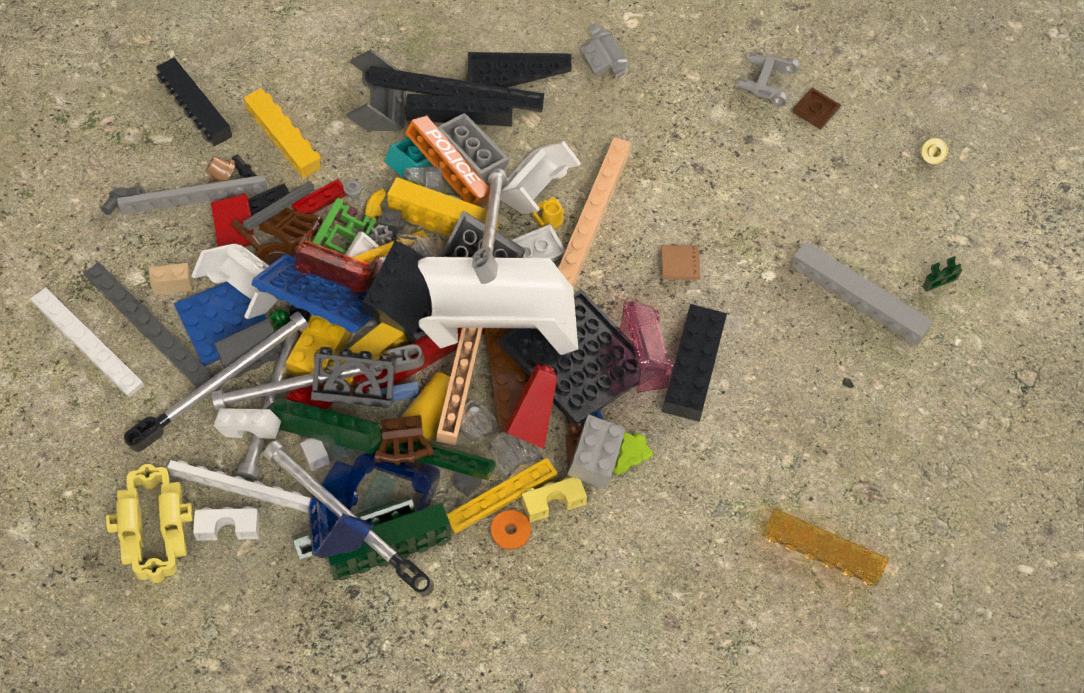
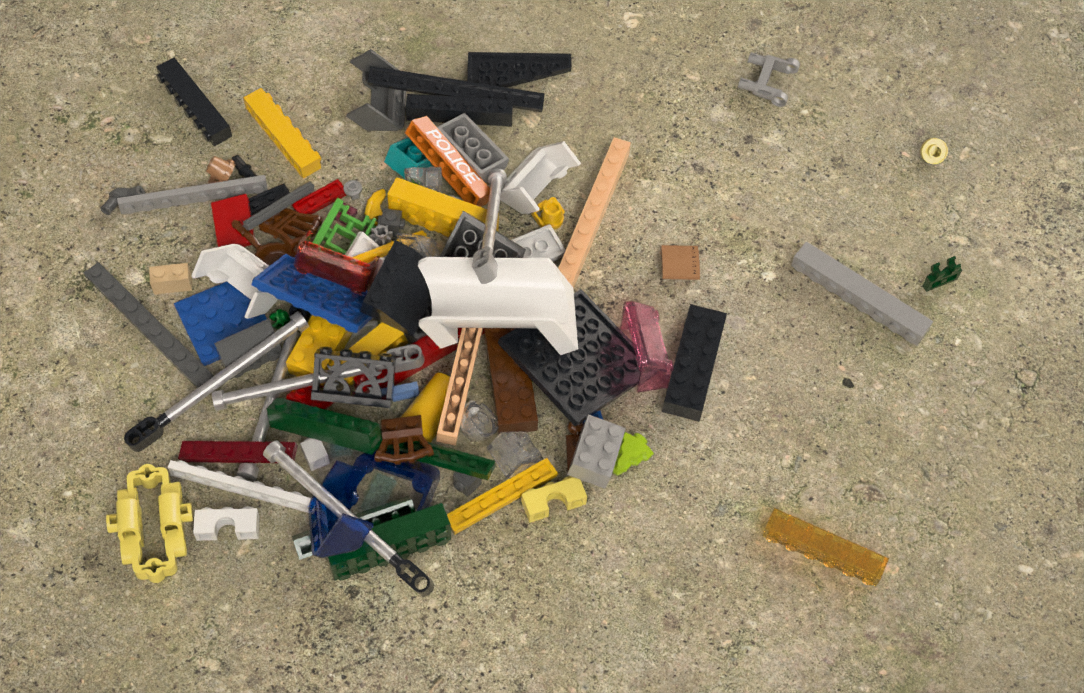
(87, 342): white plate -> none
(229, 451): none -> dark red plate
(257, 421): white arch -> none
(514, 519): orange tile -> none
(533, 410): red slope -> none
(604, 52): light grey plate -> none
(816, 108): reddish brown tile -> none

